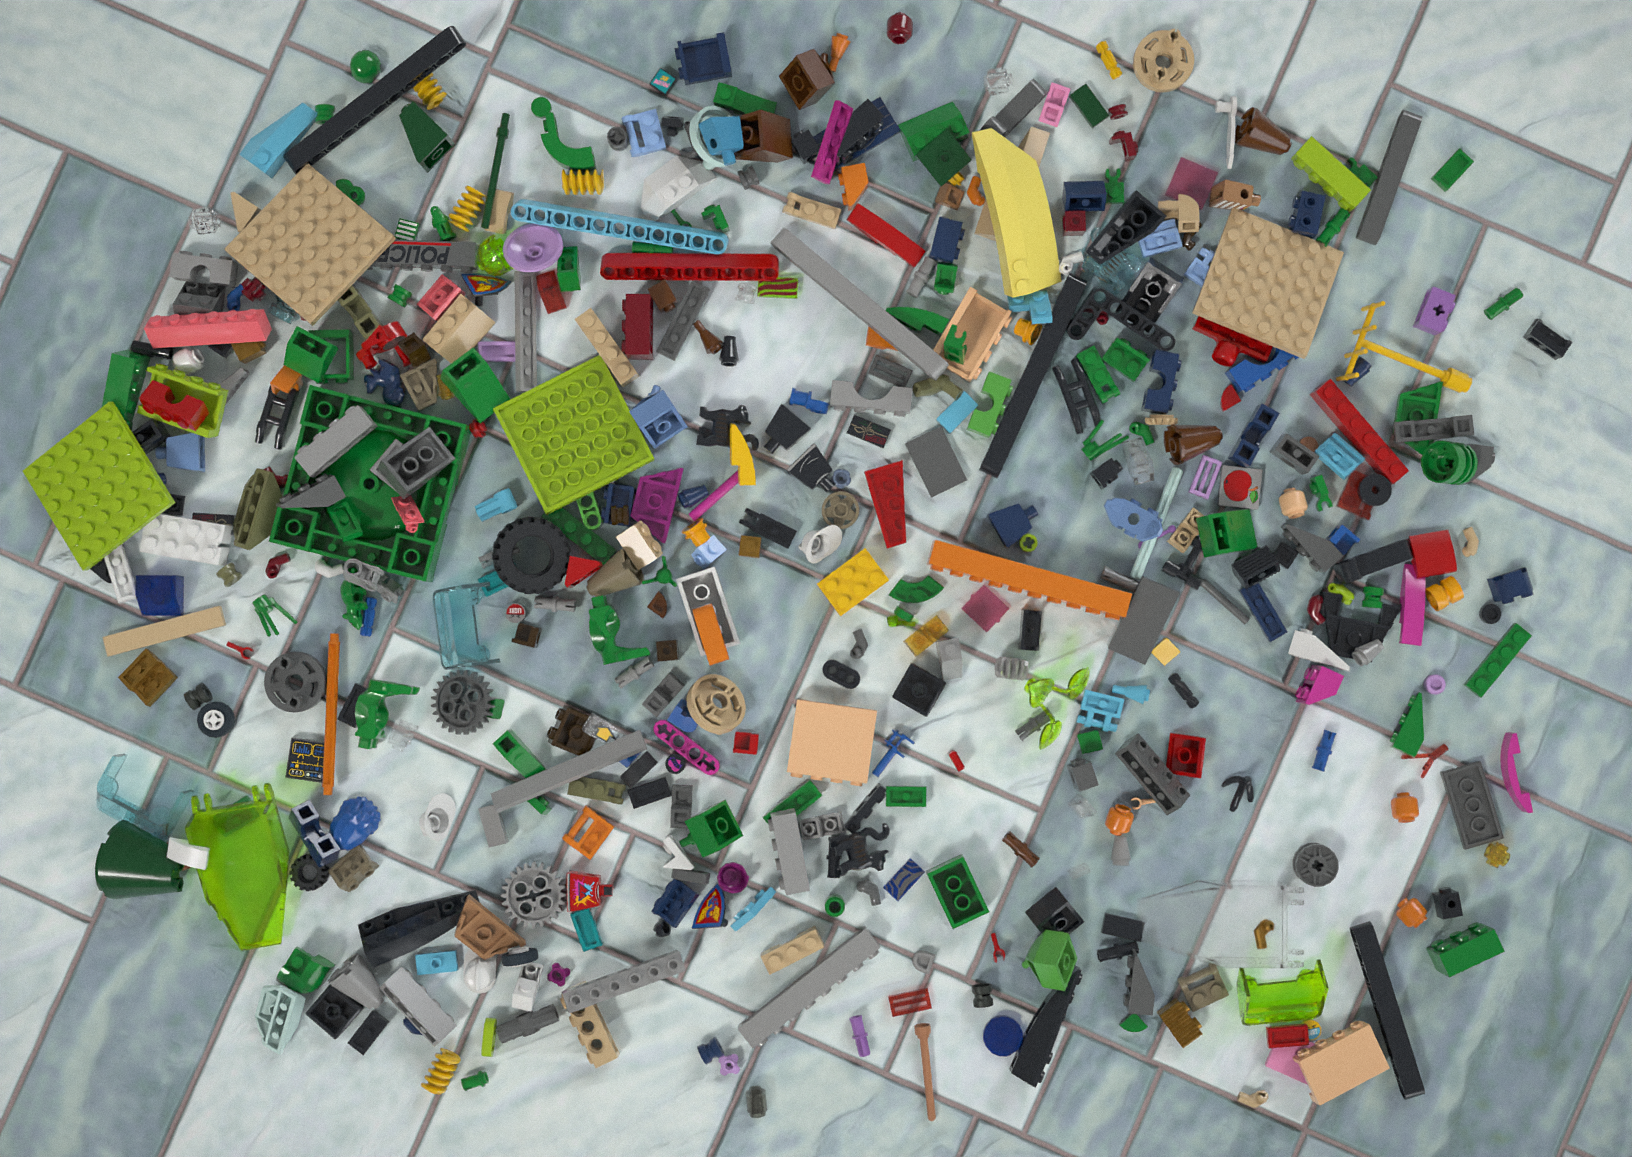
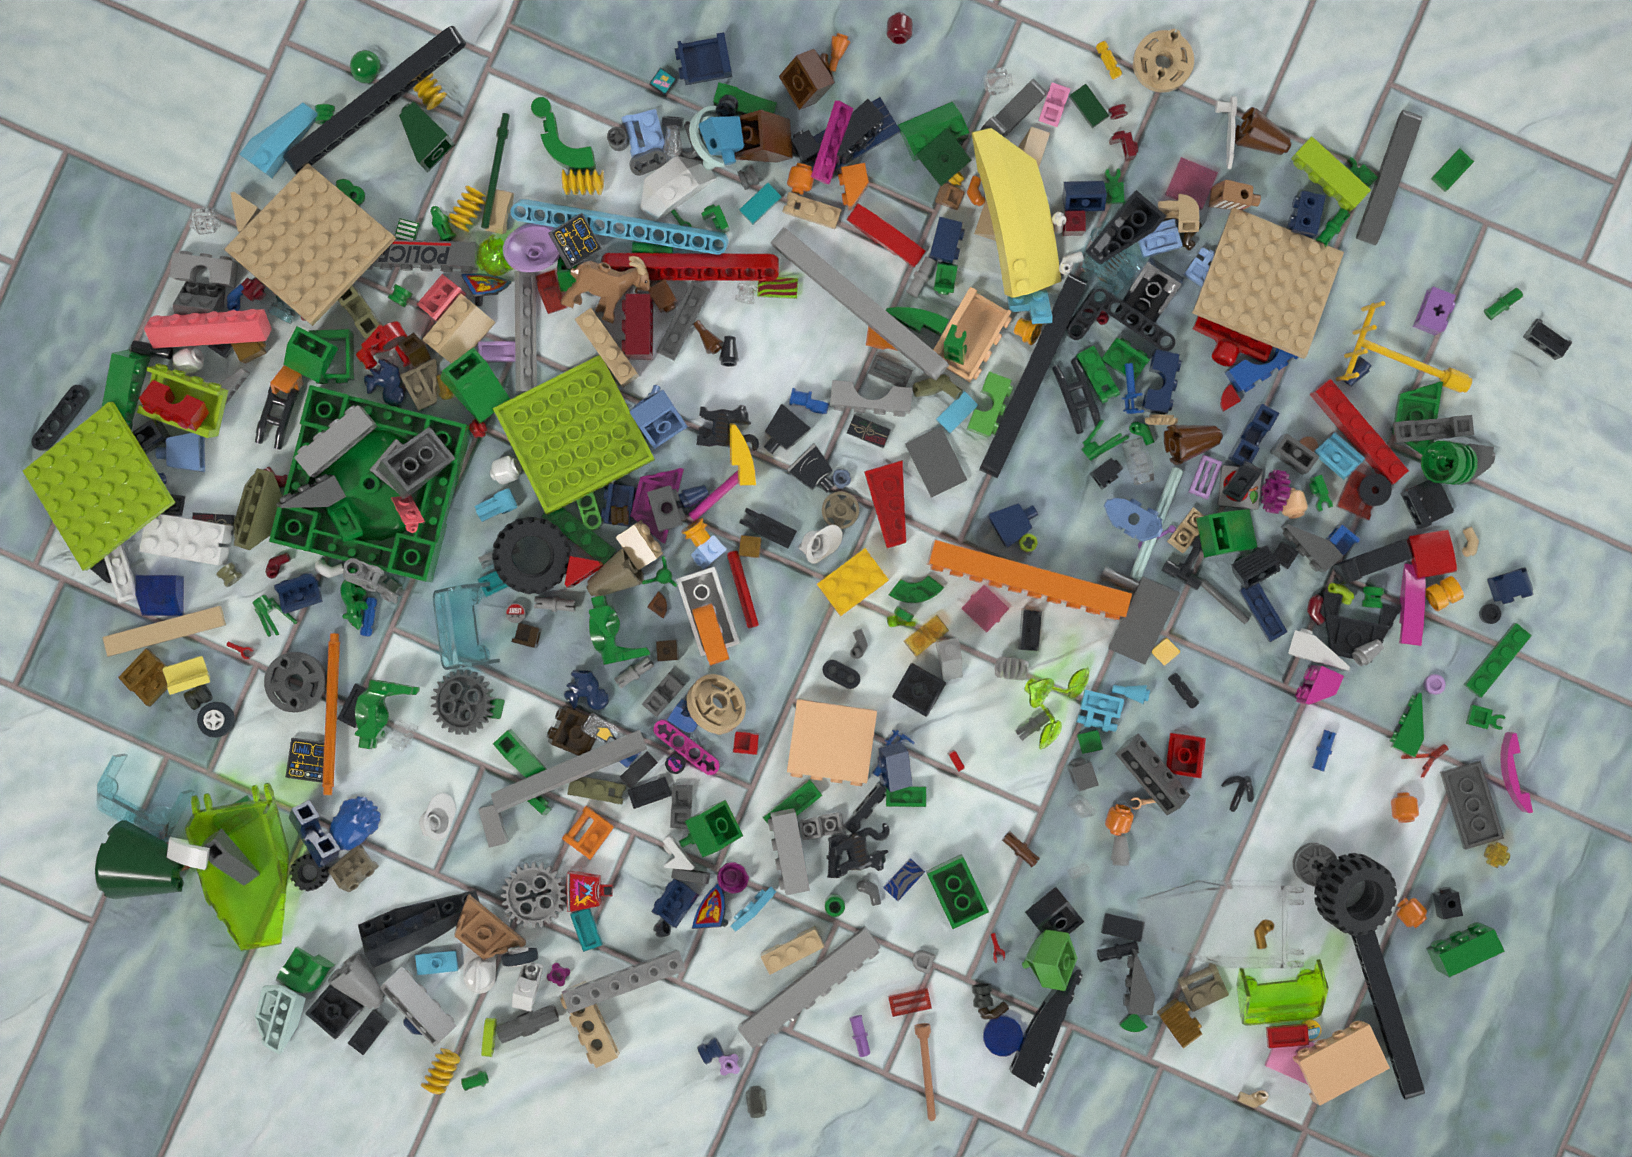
(63, 420): none -> black beam
(186, 675): none -> light yellow panel
(229, 858): none -> dark grey slope
(298, 593): none -> dark blue bracket
(505, 470): none -> white head
(574, 240): none -> black tile
(586, 686): none -> dark blue animal
(606, 283): none -> medium nougat animal
(645, 157): none -> dark grey beam
(657, 500): none -> dark grey brick
(672, 142): none -> clear cone
(722, 107): none -> black wheel
(742, 589): none -> red axle
(760, 203): none -> teal tile
(800, 178): none -> orange head
(894, 767): none -> brick
(995, 1013): none -> dark brown arm
(1058, 221): none -> white arm
(1131, 391): none -> blue piece
(1242, 481): none -> black plate
(1276, 491): none -> magenta gear
(1372, 906): none -> black tyre
(1427, 503): none -> black bracket
(1482, 717): none -> green plate

